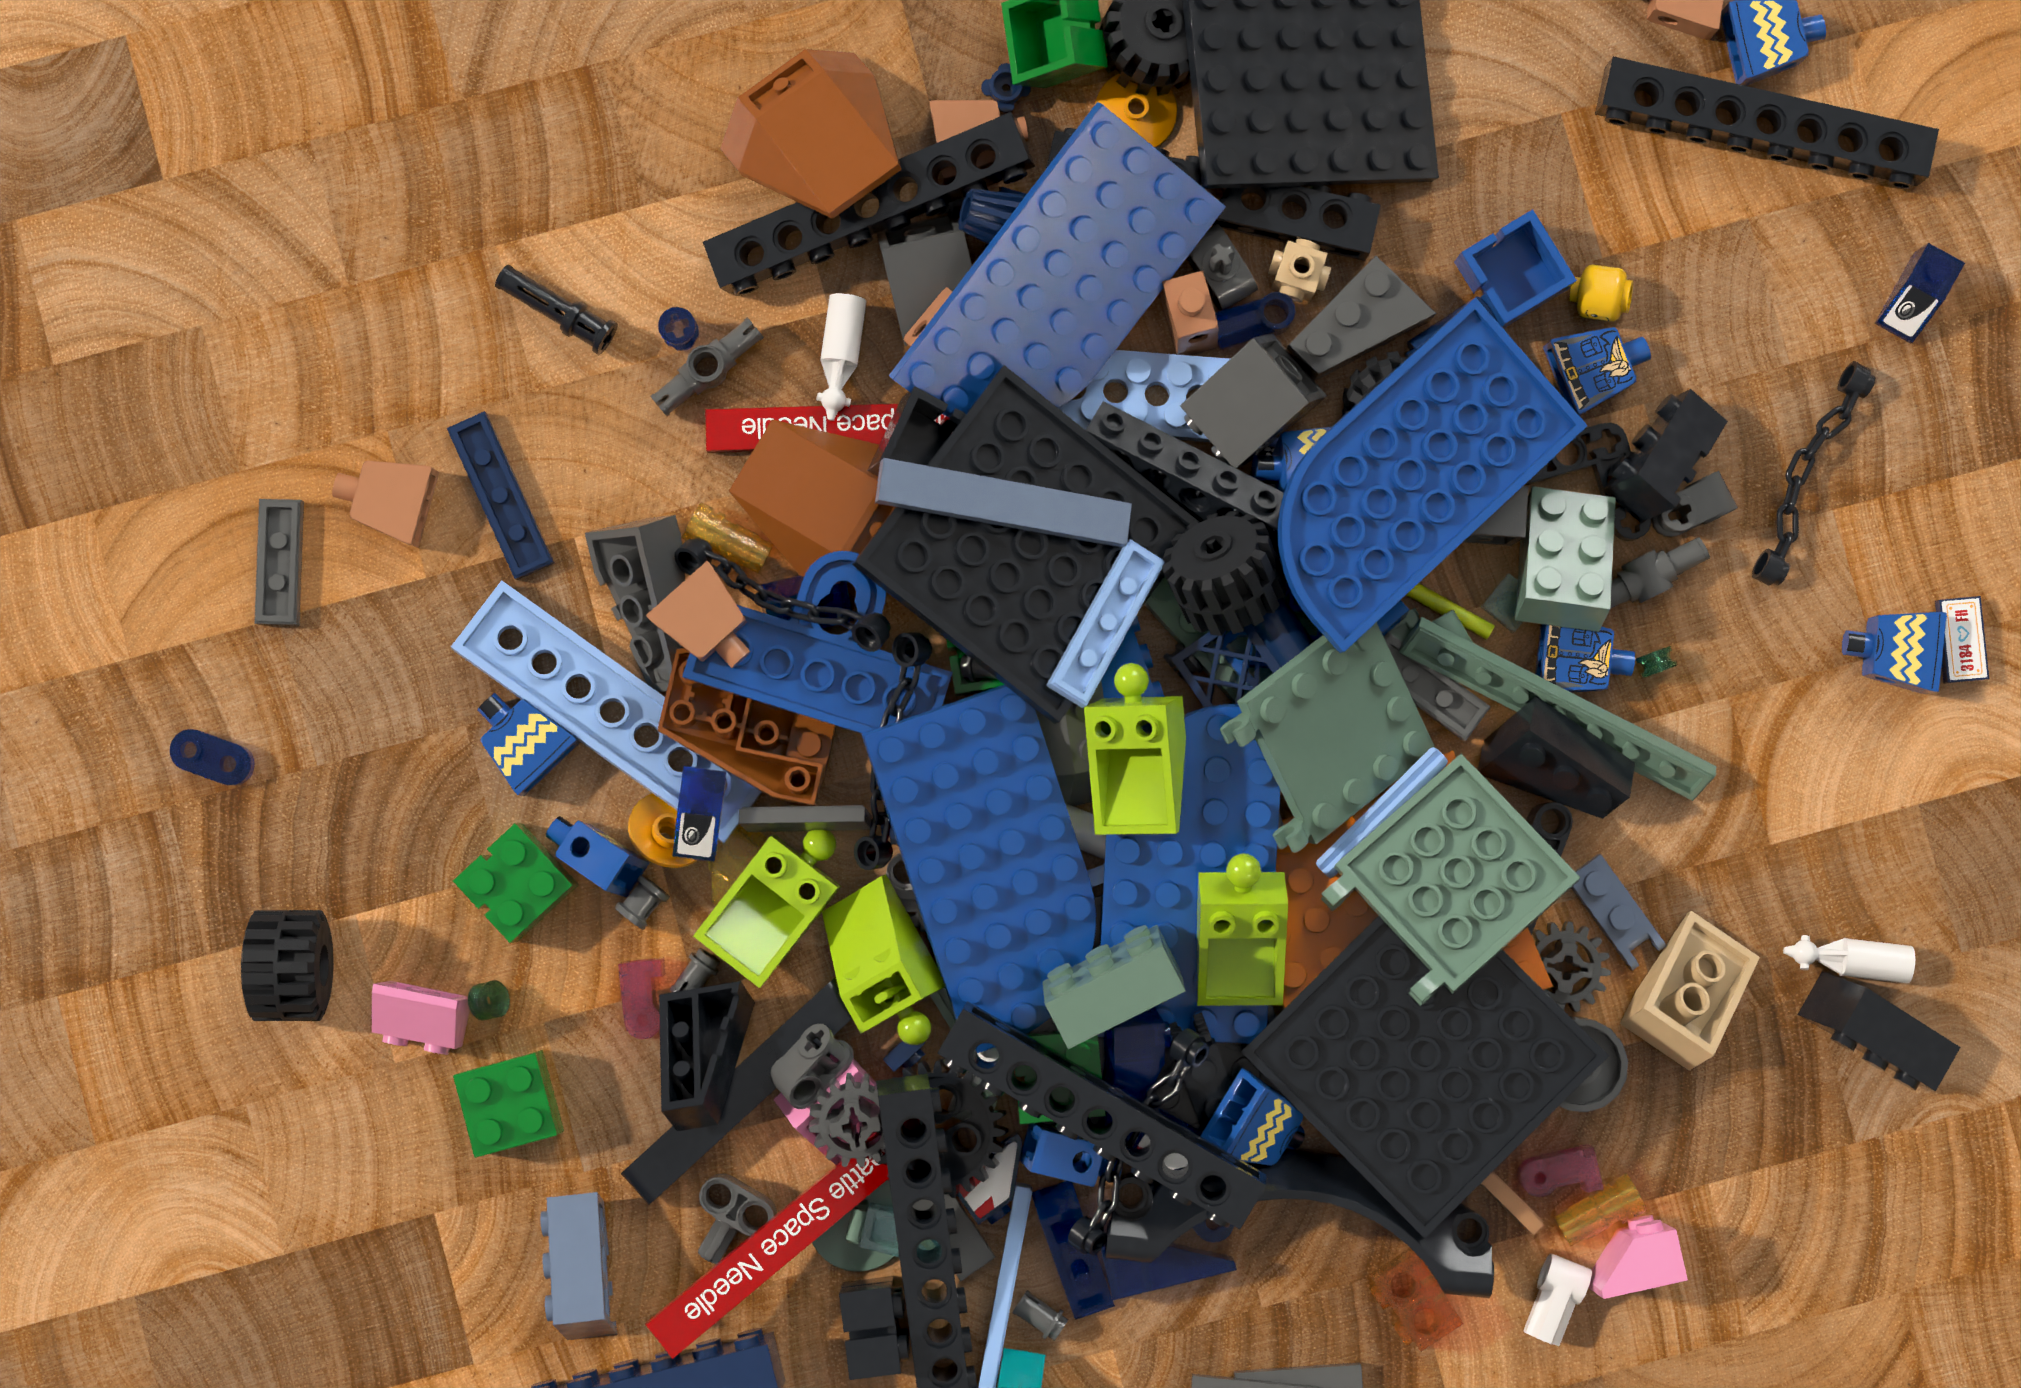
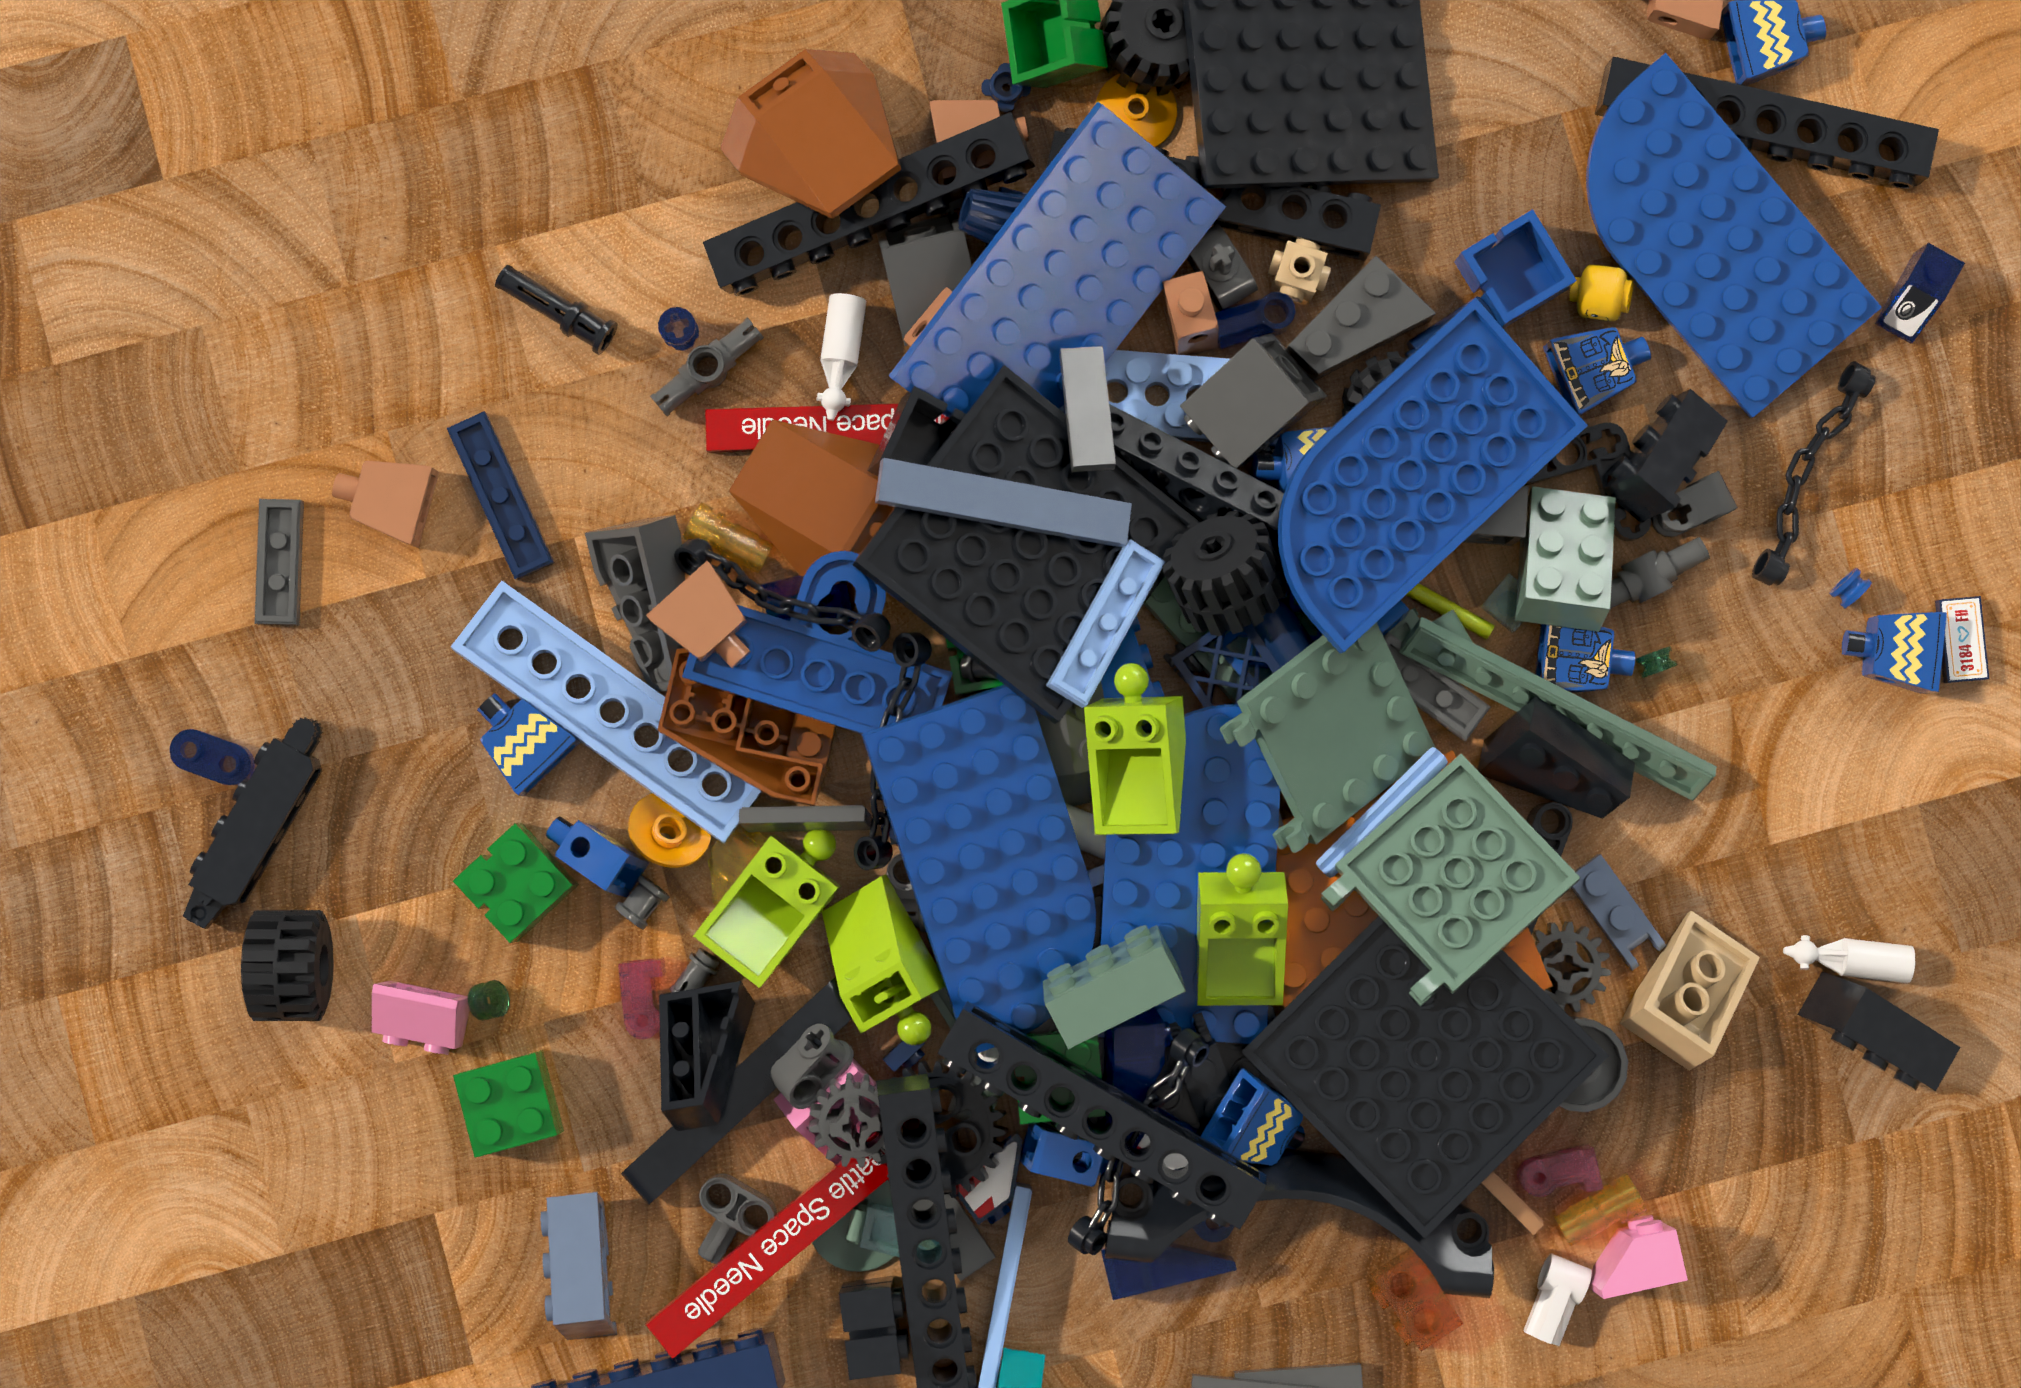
(256, 823): none -> black hinge
(699, 814): clear blue slope -> none
(1040, 1316): dark grey pin -> none
(1079, 1273): clear blue slope -> none
(1087, 409): none -> tile
(1716, 240): none -> blue plate
(1850, 588): none -> blue bush

